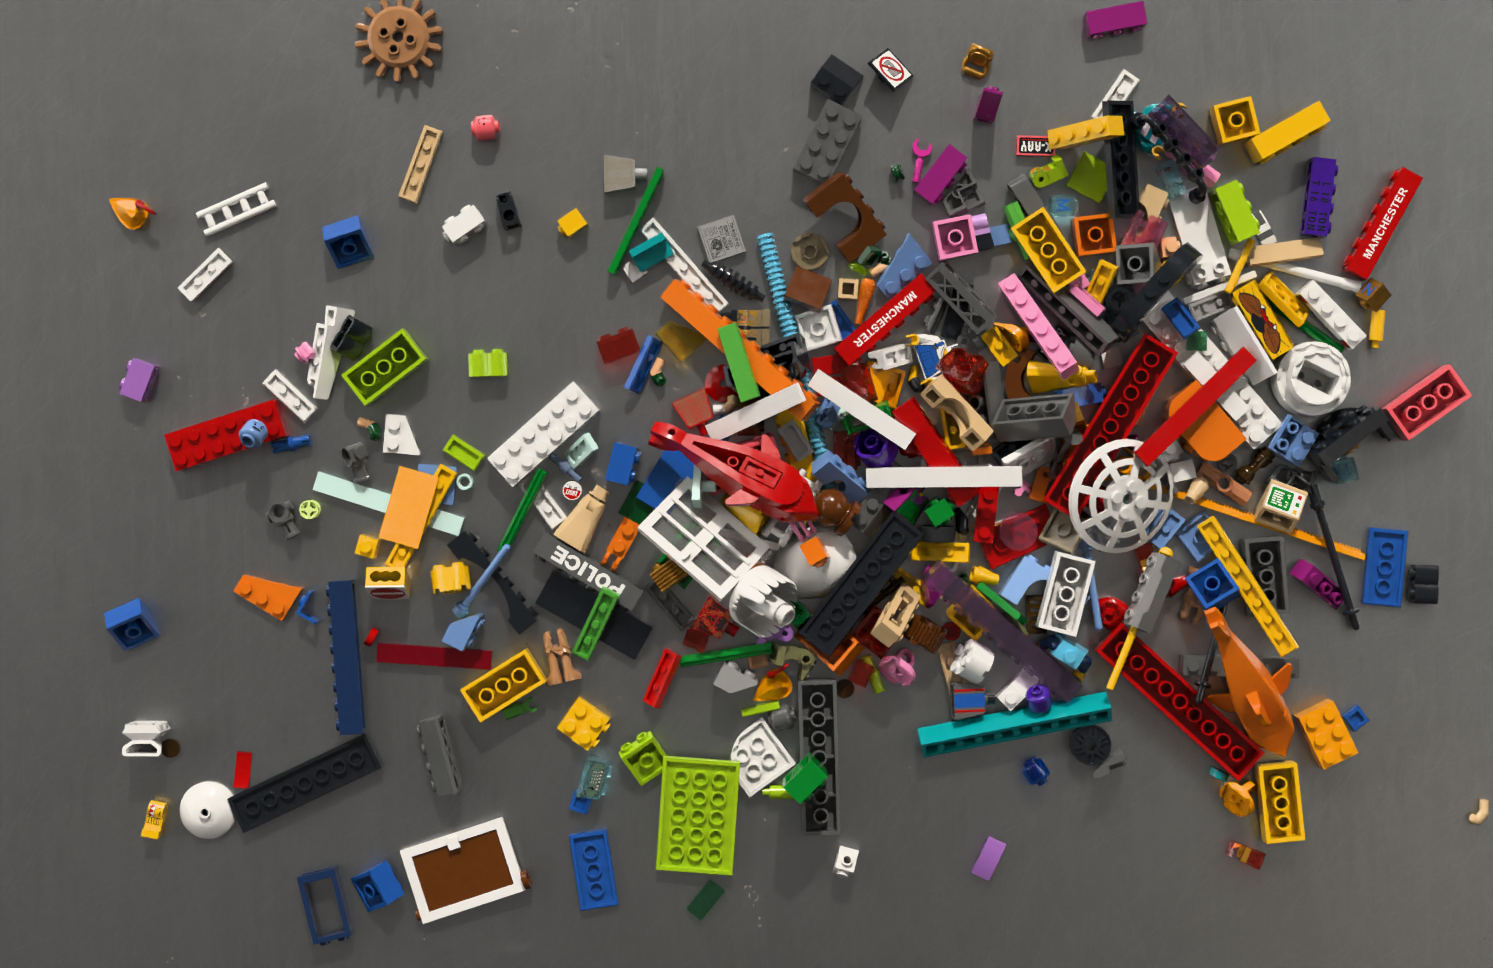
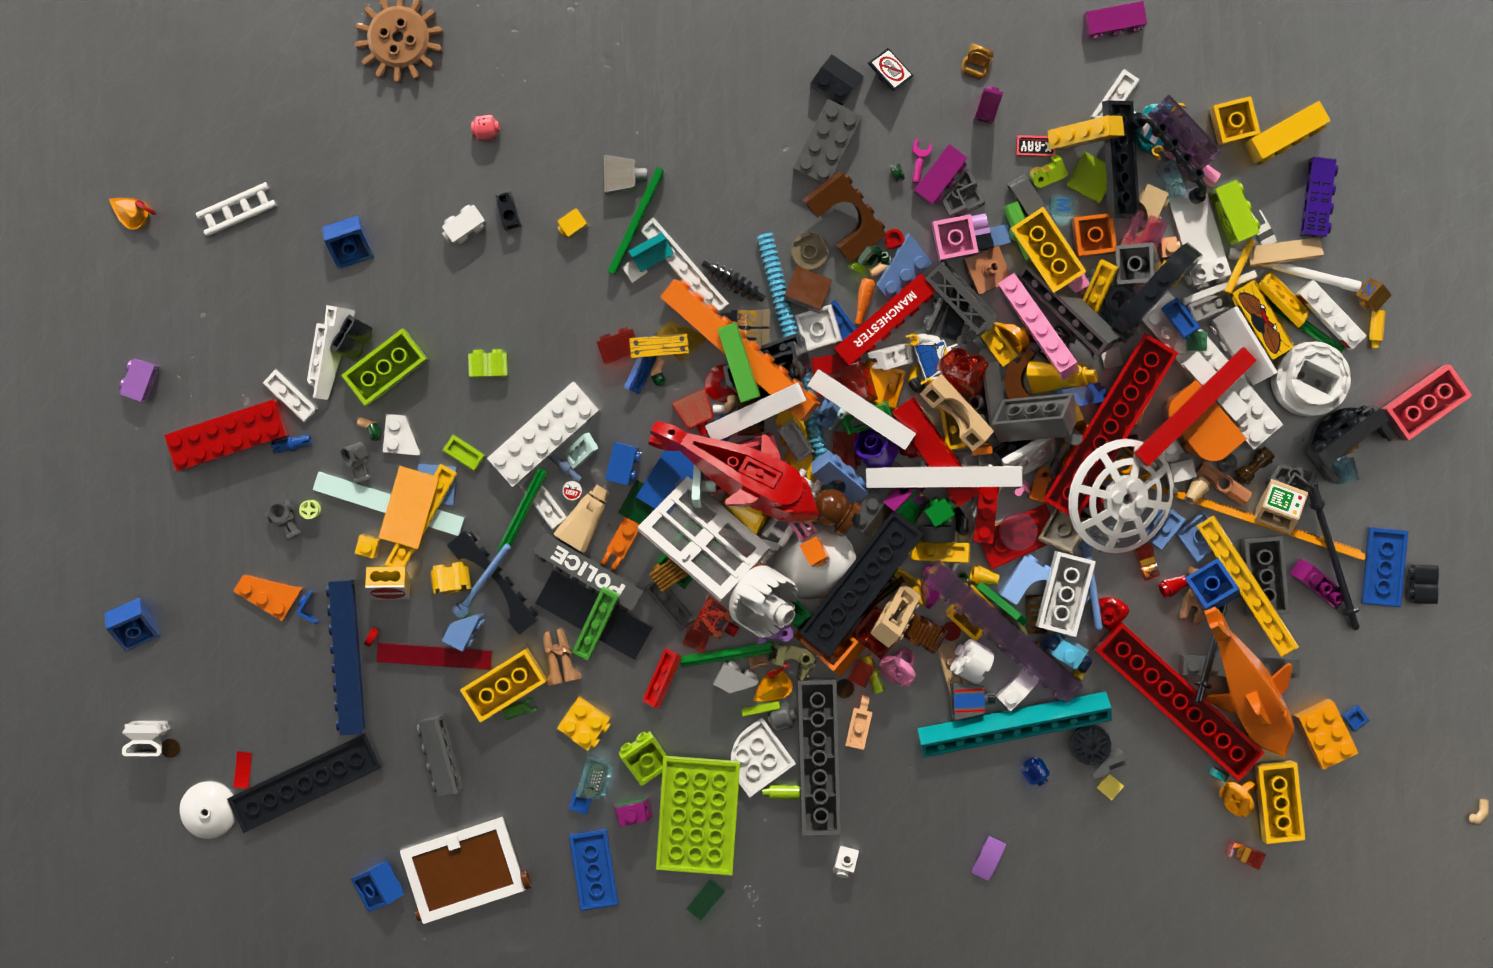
(155, 820): yellow leg -> none
(205, 274): white plate -> none
(253, 433): medium blue head -> none
(304, 352): bright pink plate -> none
(332, 872): dark blue window -> none
(420, 164): tan tile -> none
(471, 482): light aqua axle -> none
(633, 811): none -> magenta torso
(658, 345): none -> yellow tile
(721, 239): light grey tile -> none
(805, 778): green brick -> none
(847, 289): tan brick -> none
(859, 725): none -> light nougat plate
(893, 239): none -> red tile
(986, 269): none -> nougat tile
(1038, 698): dark purple head -> none
(1087, 299): bright pink tile -> none
(1110, 786): none -> light yellow tile
(1146, 602): piece -> none
(1292, 441): medium blue slope -> none
(1382, 223): red brick -> none

